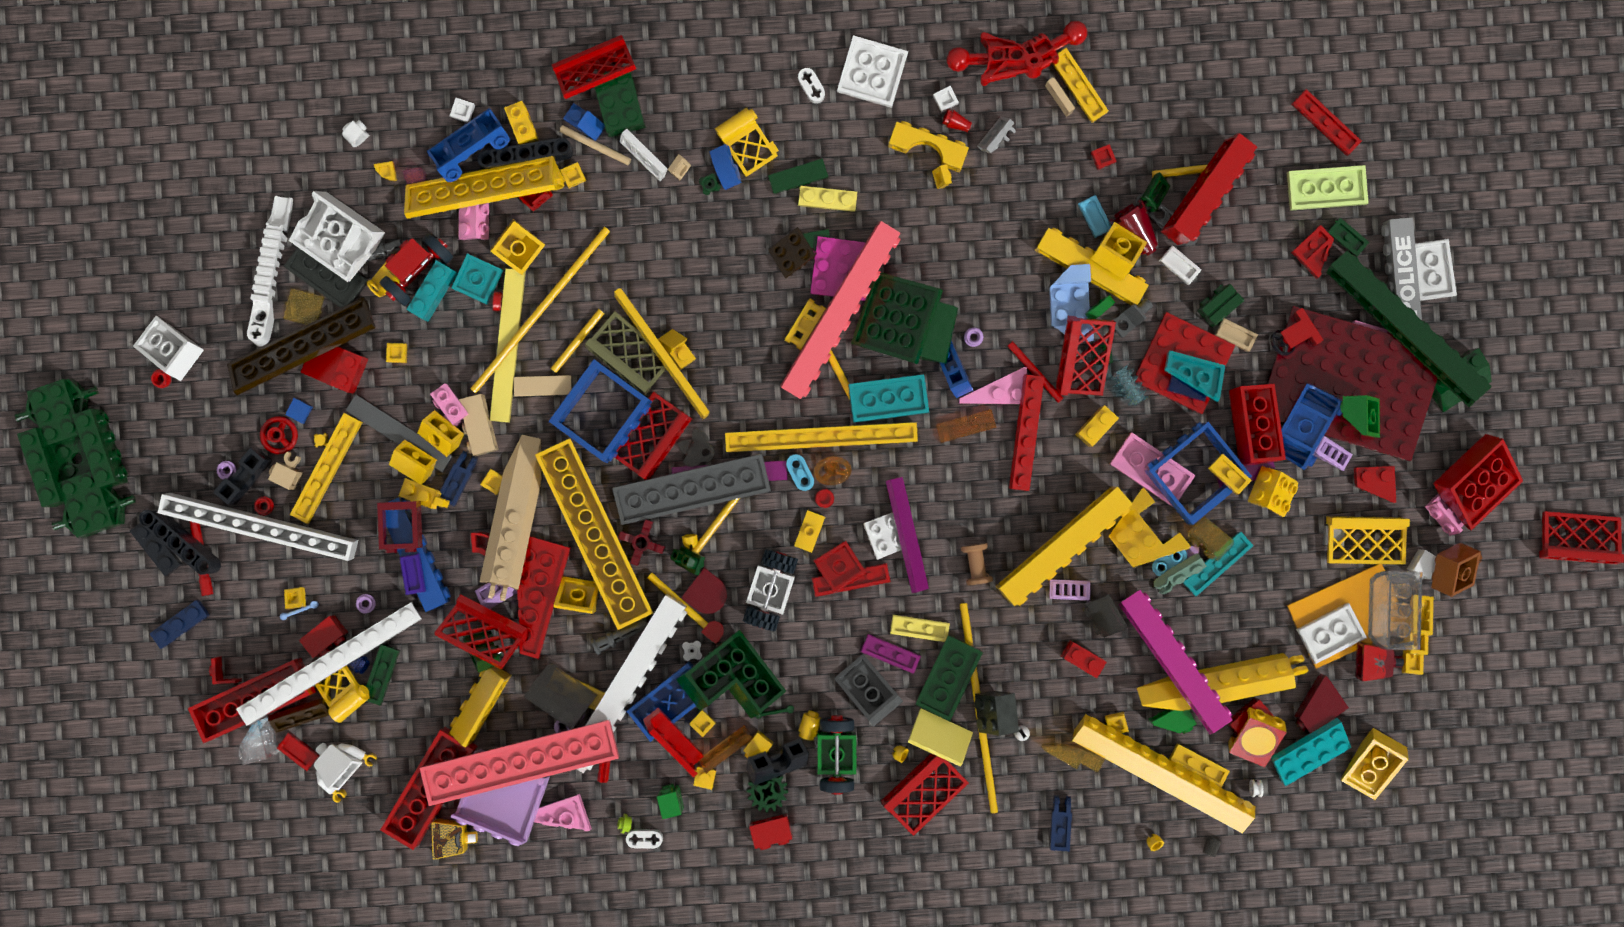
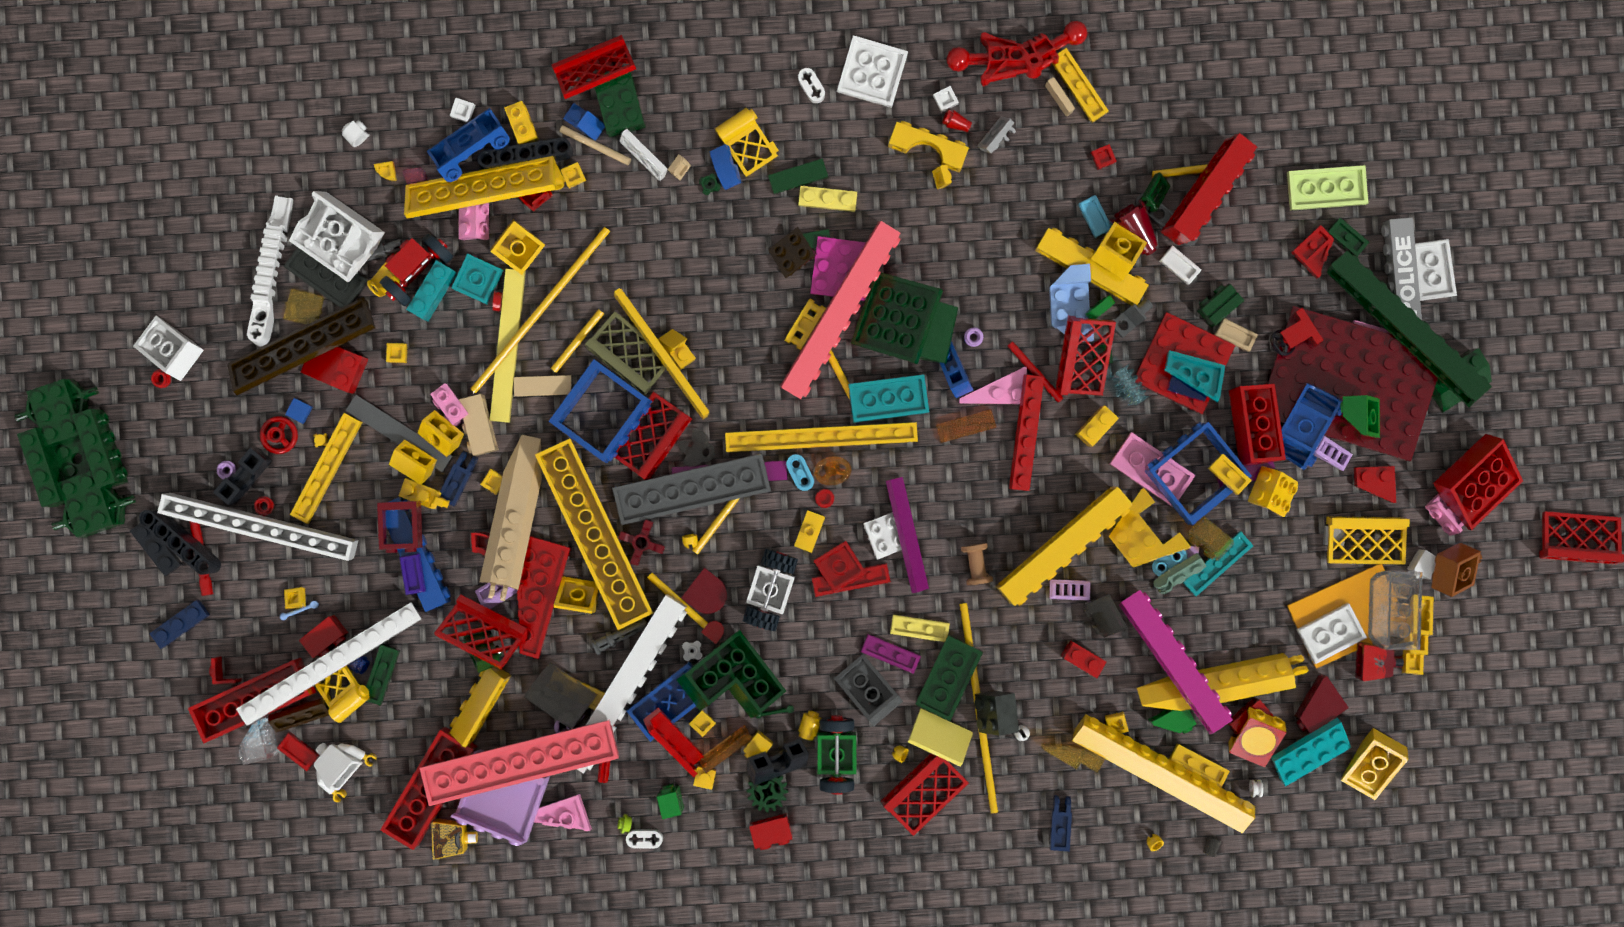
(286, 474): tan brick -> none
(360, 606): lavender plate -> none
(688, 559): dark green hips -> none
(1326, 122): red tile -> none

